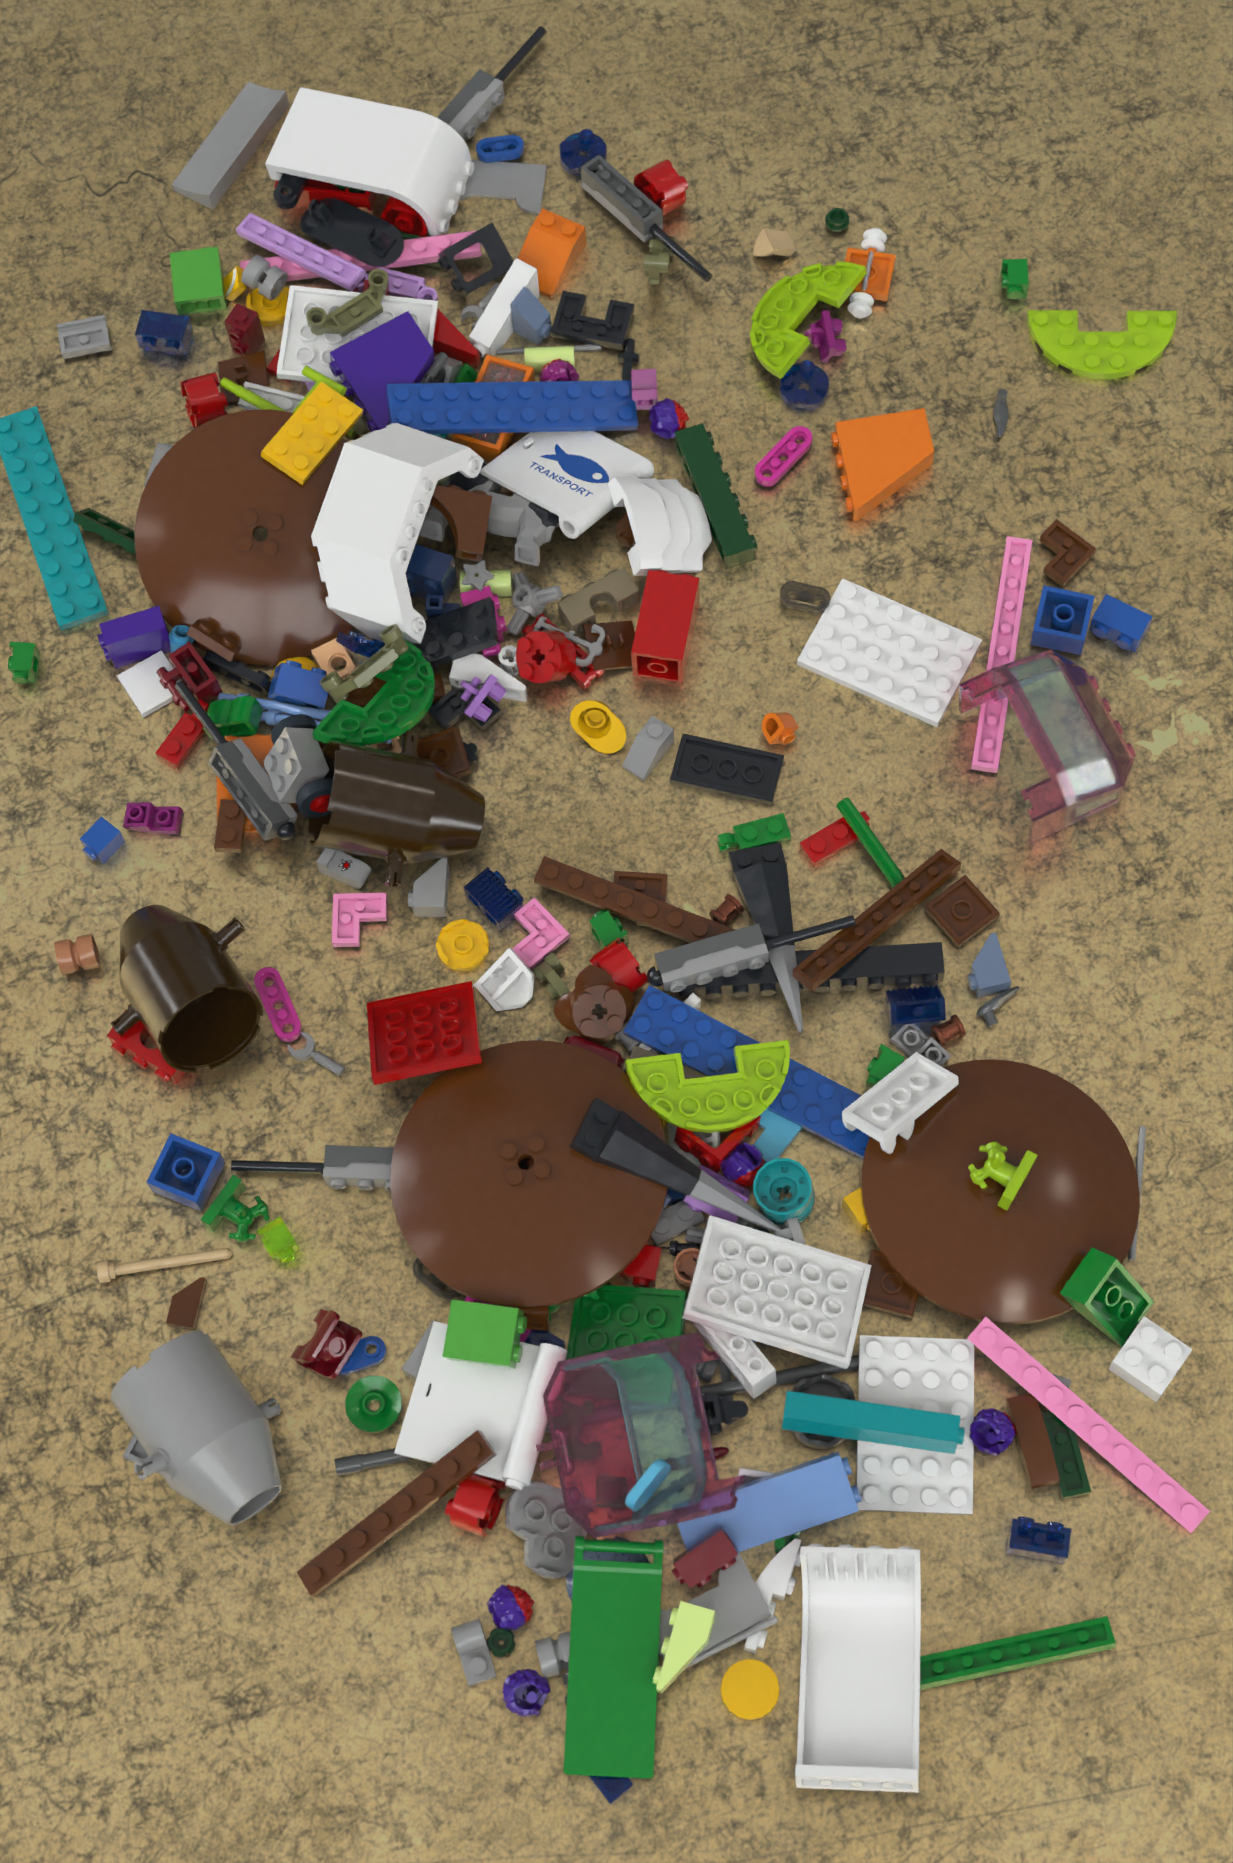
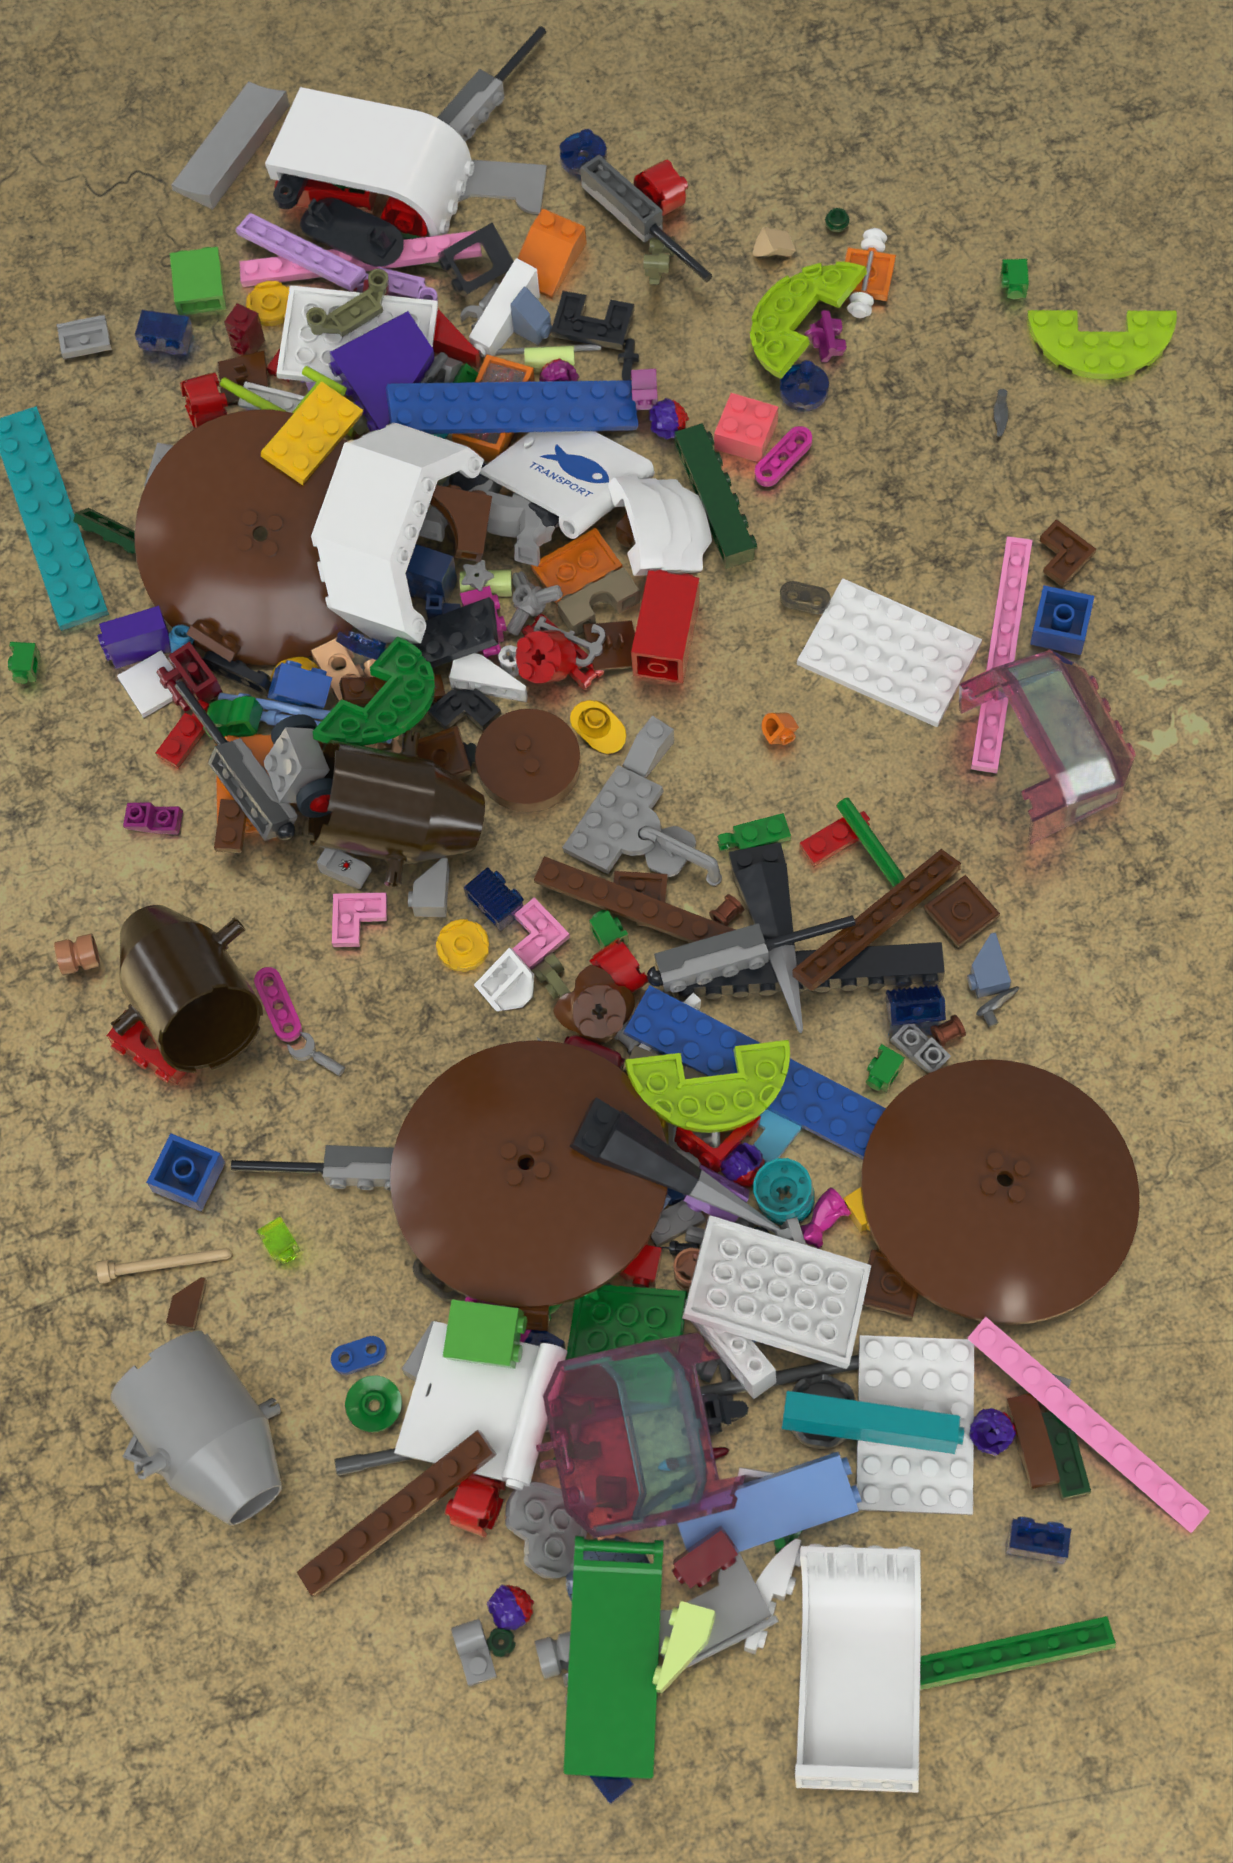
(101, 840): blue brick -> none
(229, 1207): green piece -> none
(233, 285): yellow tile -> none
(262, 276): light grey wheel -> none
(329, 1346): dark red piece -> none
(364, 674): olive plate -> none
(423, 1033): red plate -> none
(489, 687): medium lavender hips -> none
(500, 148): blue plate -> none
(525, 1692): dark purple piece -> none
(528, 760): none -> reddish brown brick
(577, 563): none -> orange plate
(622, 817): none -> light grey plate
(647, 1484): medium azure tile -> none
(727, 769): black tile -> none
(746, 427): none -> coral brick
(750, 1689): yellow tile -> none
(825, 1213): none -> dark pink animal
(880, 456): orange slope -> none
(899, 1100): white hinge -> none
(1002, 1171): lime piece -> none
(1107, 1296): green slope -> none
(1120, 623): blue brick -> none
(1139, 1170): light grey axle -> none
(1150, 1359): white brick -> none

